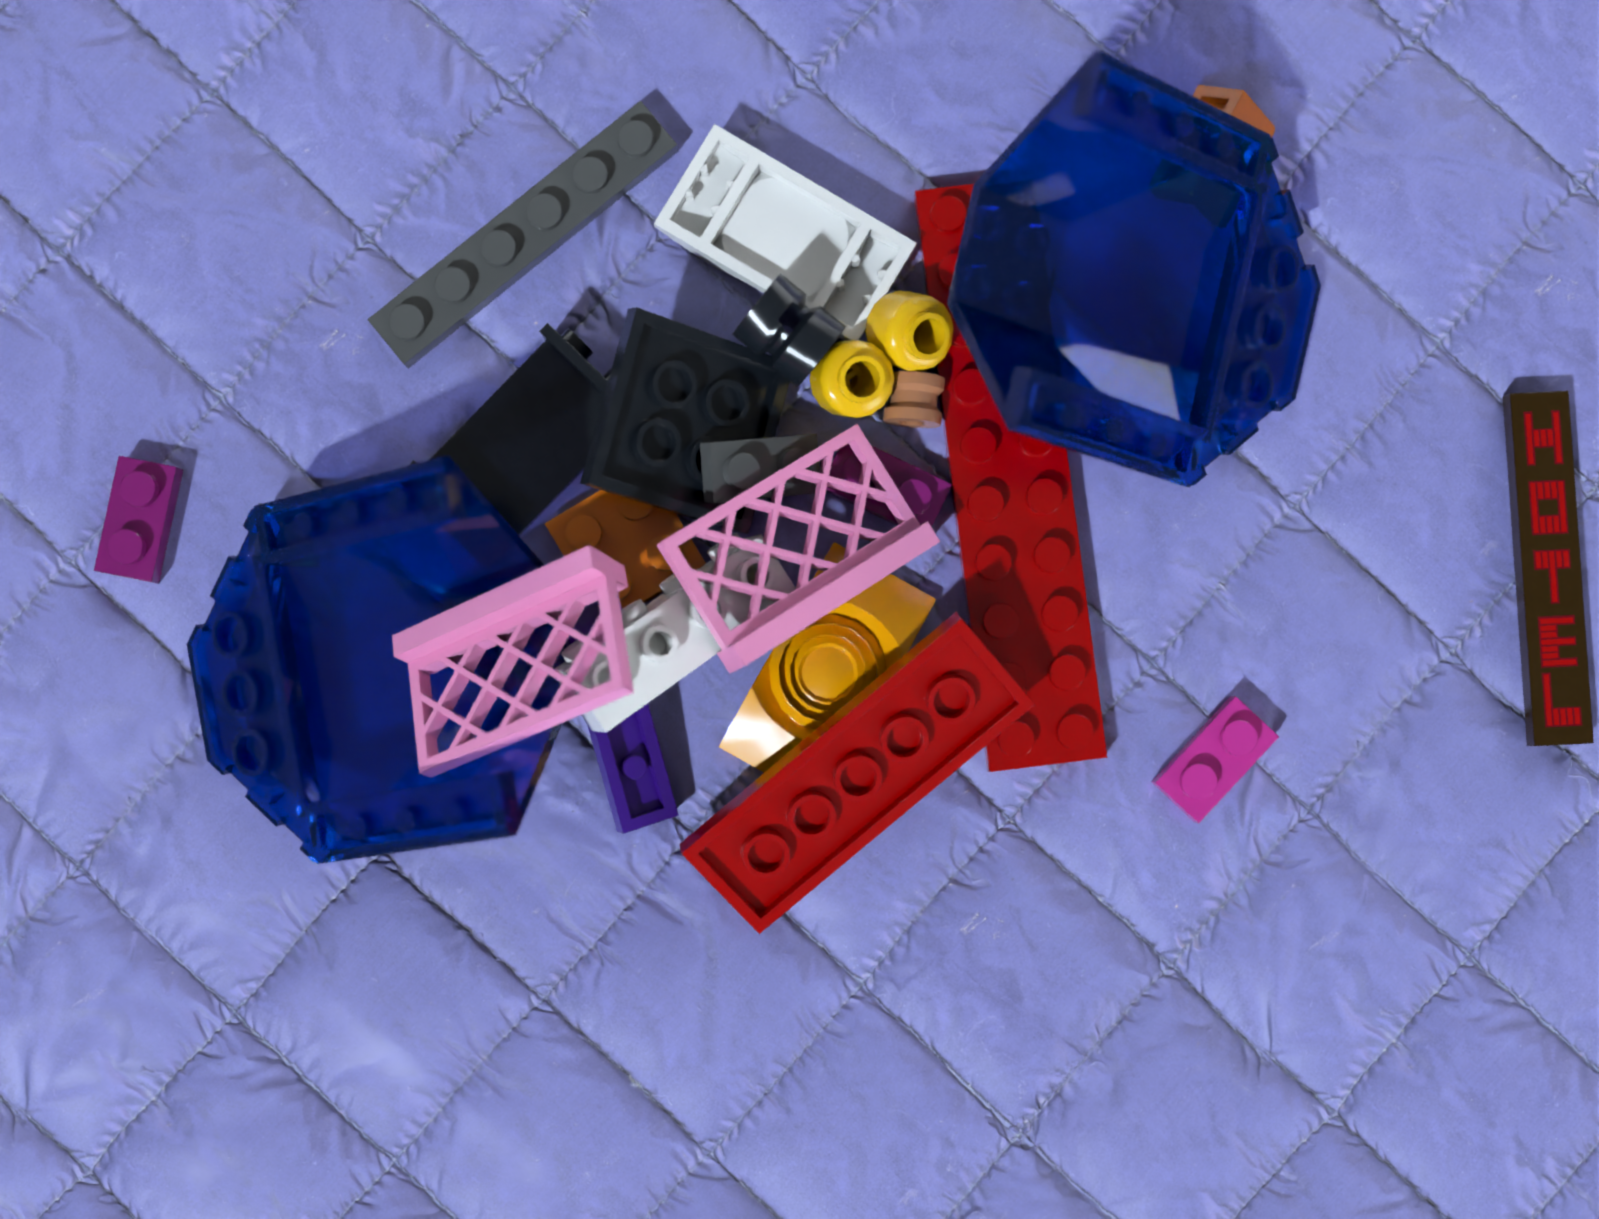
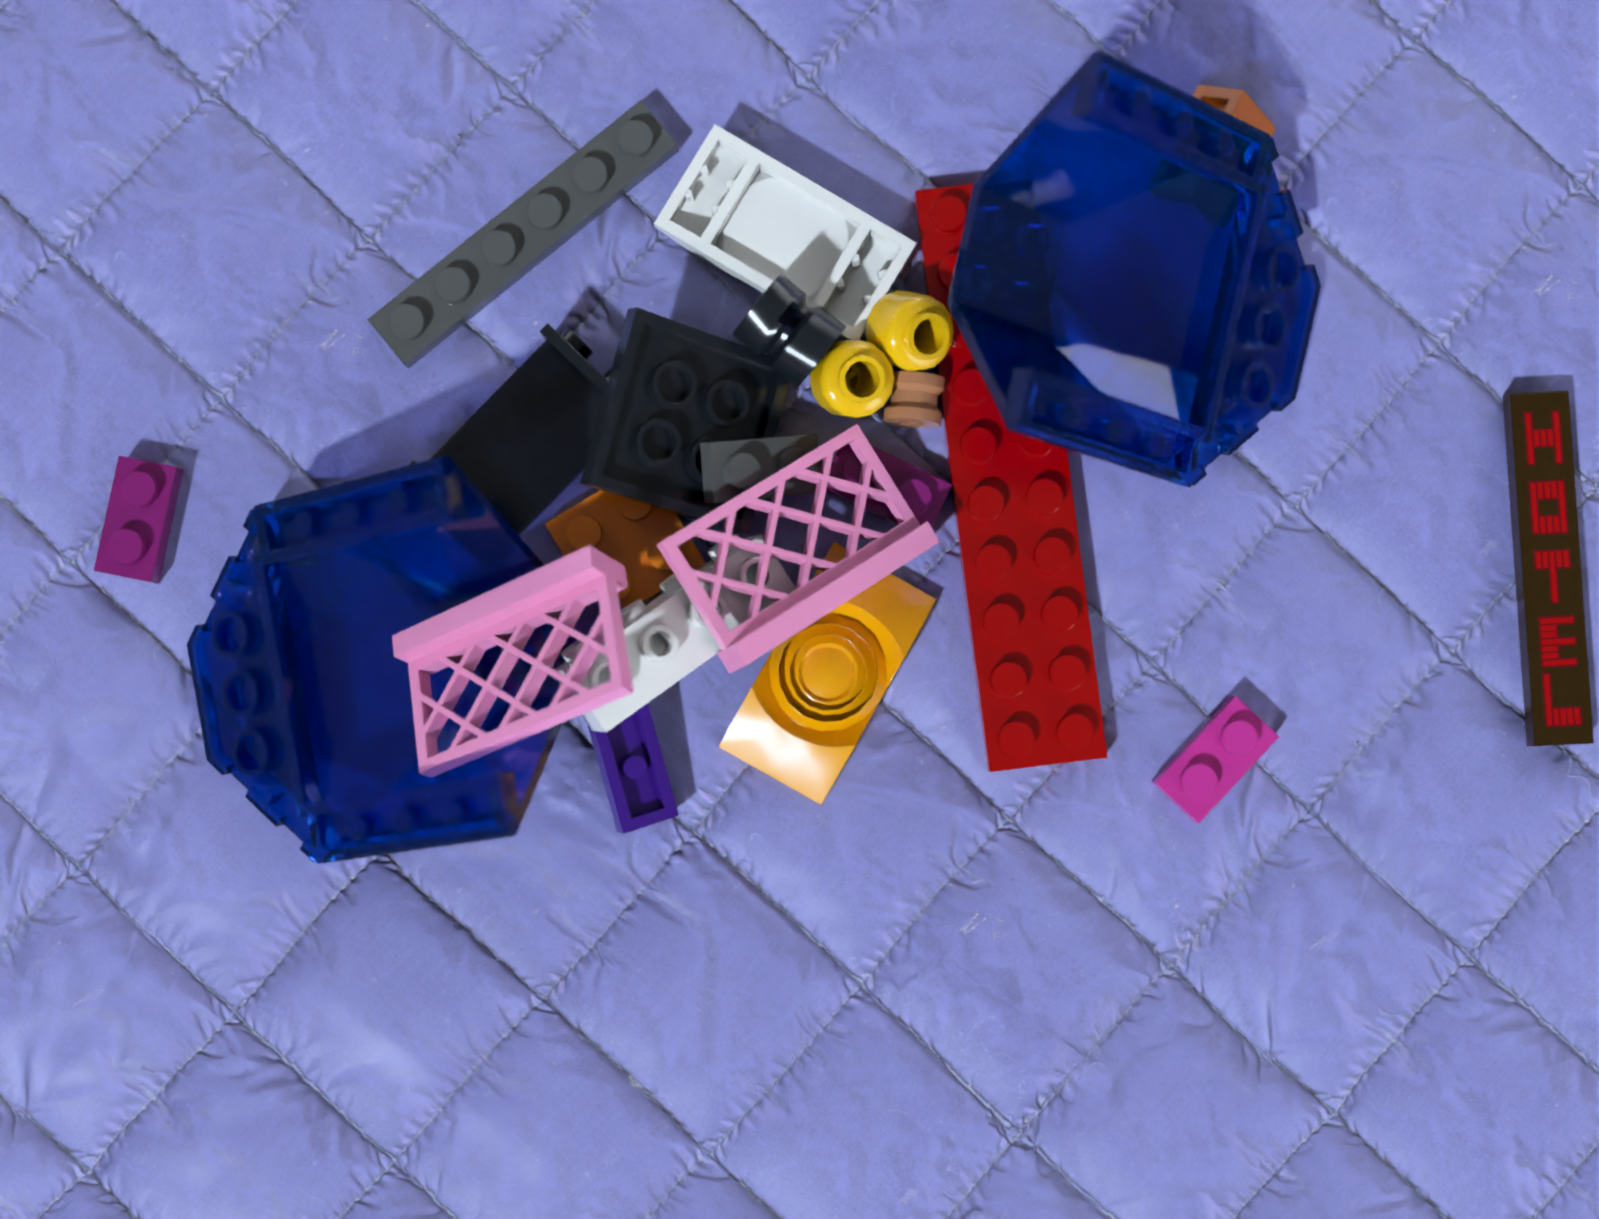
(856, 773): red plate -> none

